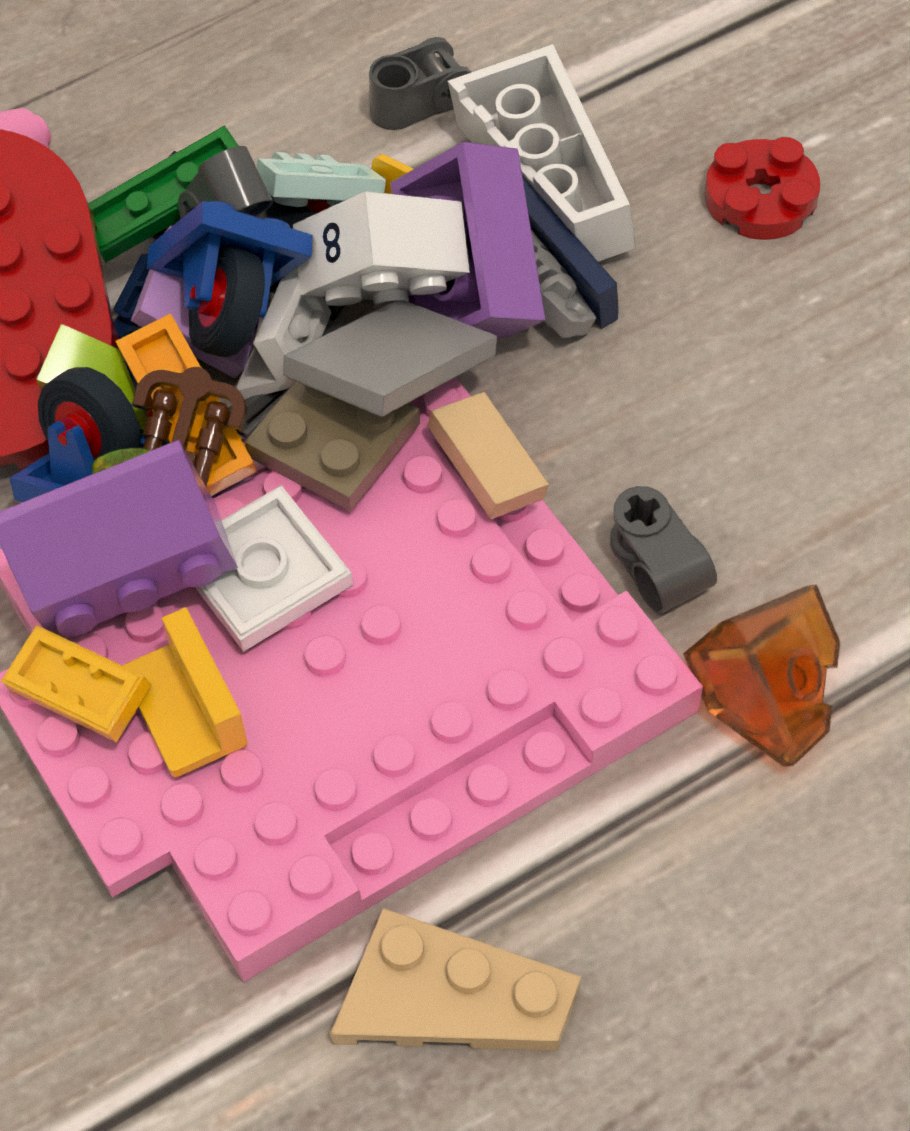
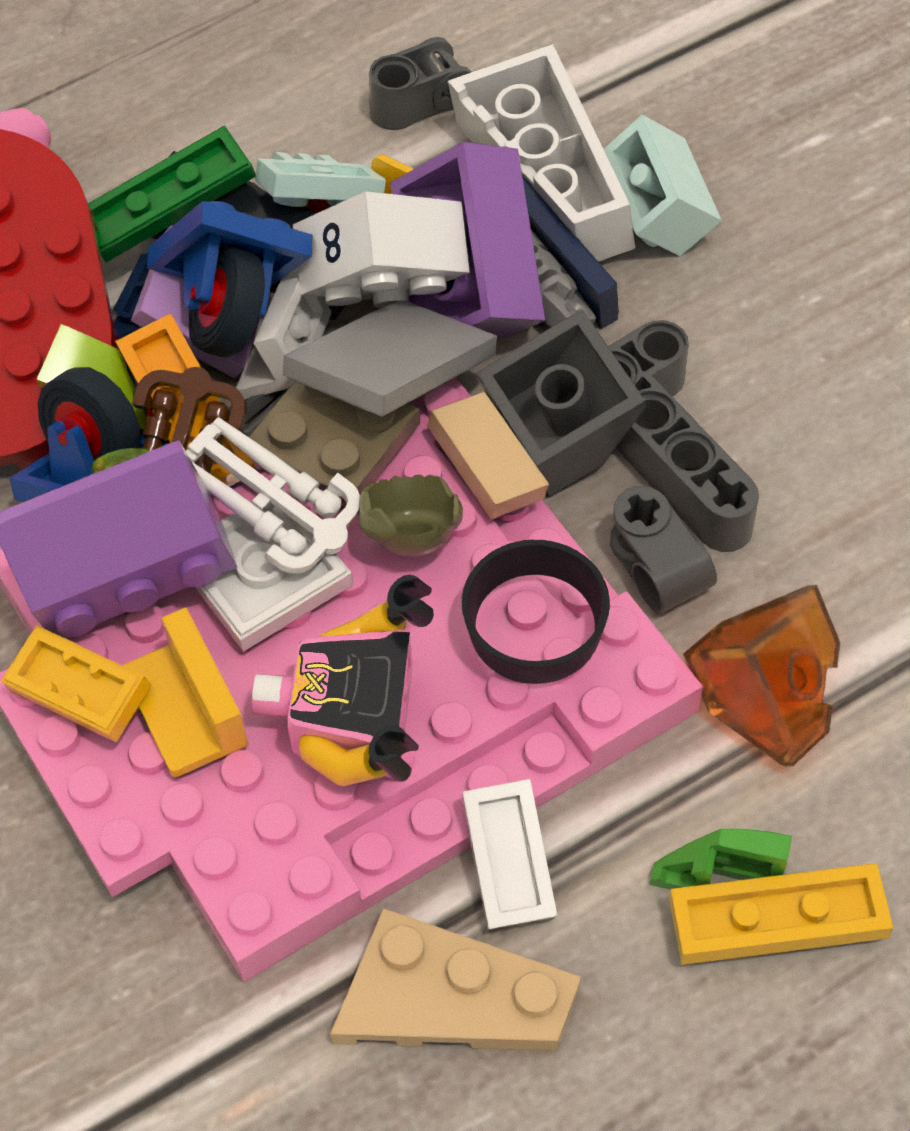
(228, 179): dark grey piece -> none
(328, 533): none -> white piece
(352, 691): none -> torso
(410, 514): none -> olive hair
(509, 854): none -> white tile
(535, 558): none -> black tyre
(564, 399): none -> dark grey slope
(662, 186): none -> light aqua brick
(717, 497): none -> dark grey beam
(724, 852): none -> bright green slope
(768, 162): red plate -> none
(780, 913): none -> yellow plate

